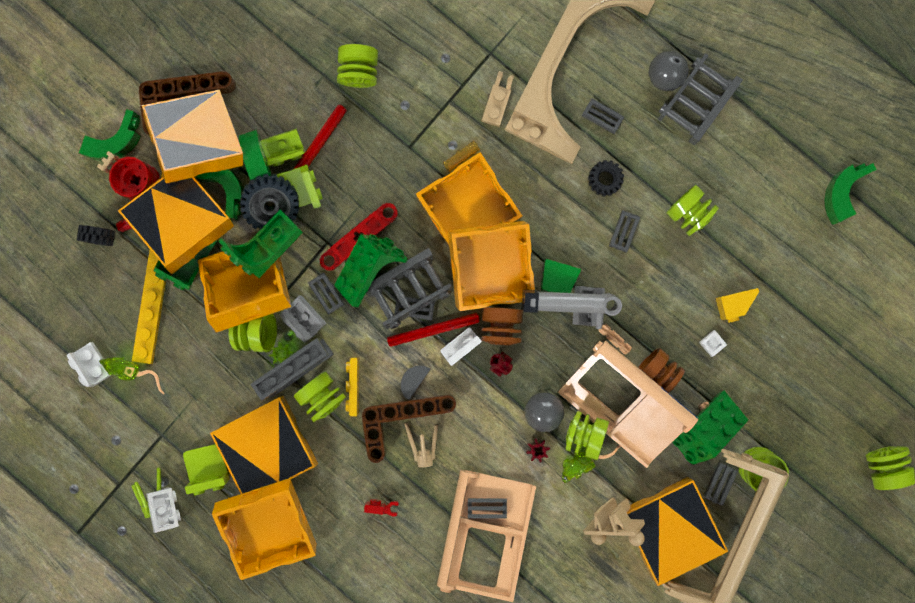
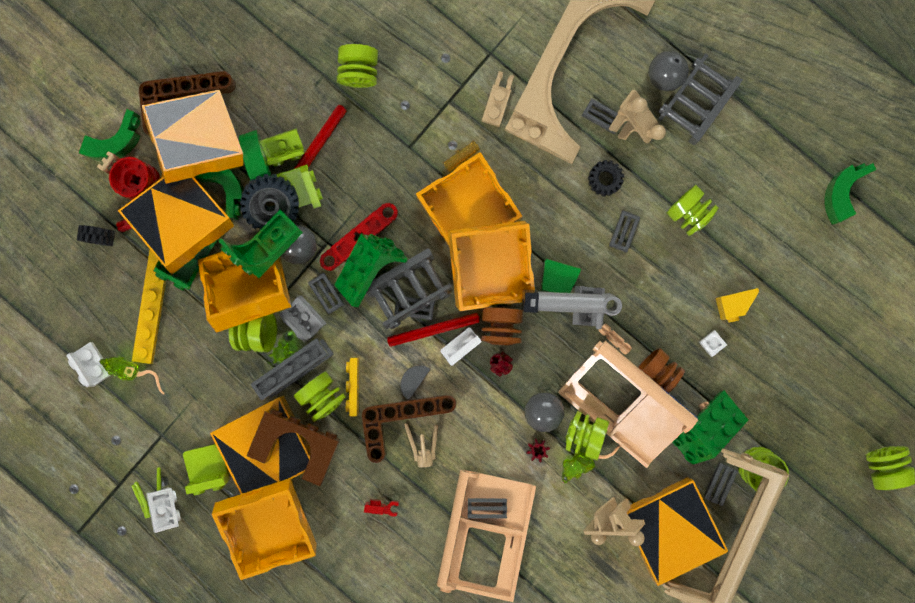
(302, 249): none -> dark grey piece
(322, 444): none -> reddish brown arch
(638, 119): none -> tan piece

